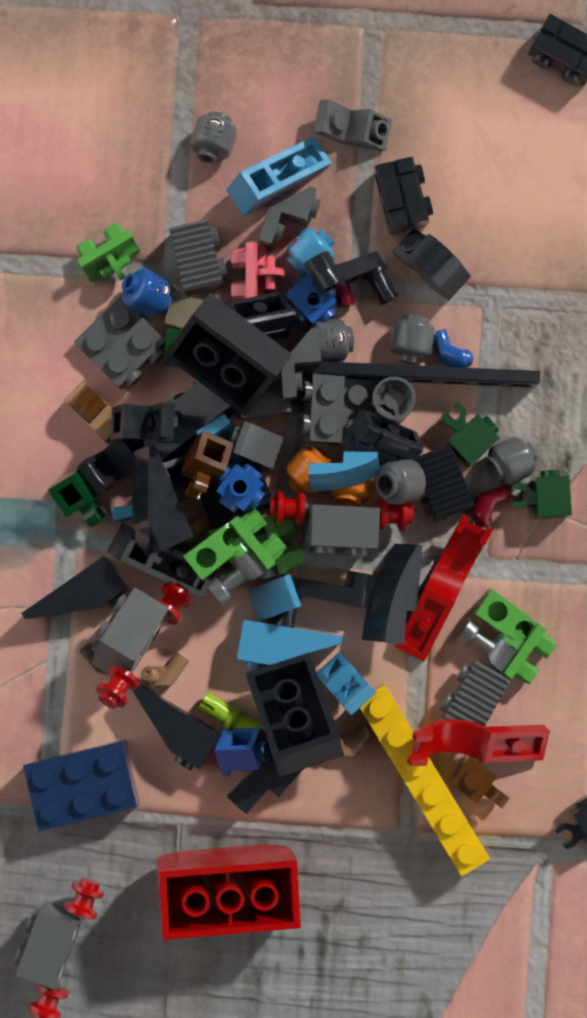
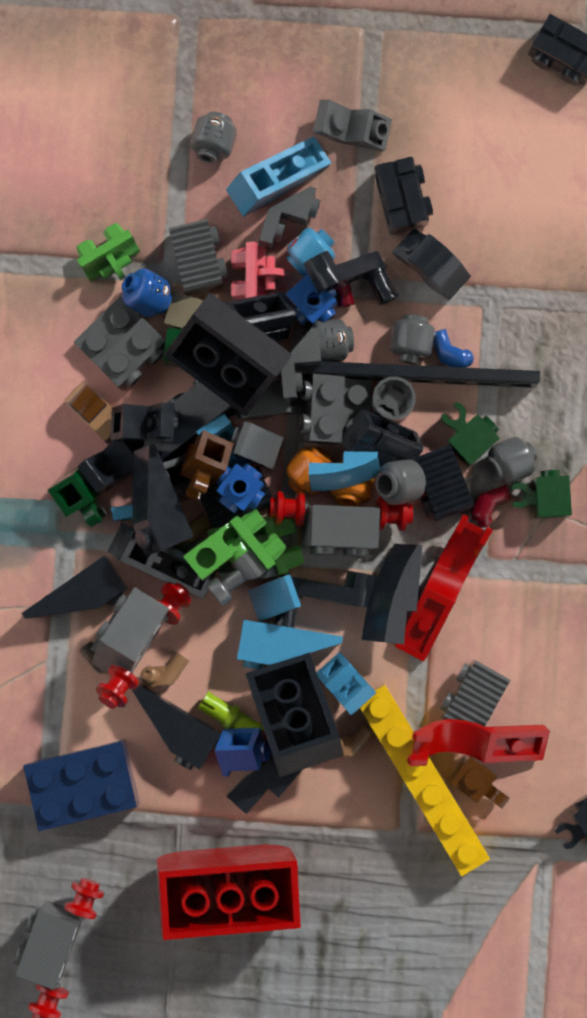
(515, 641): bright green hips -> none

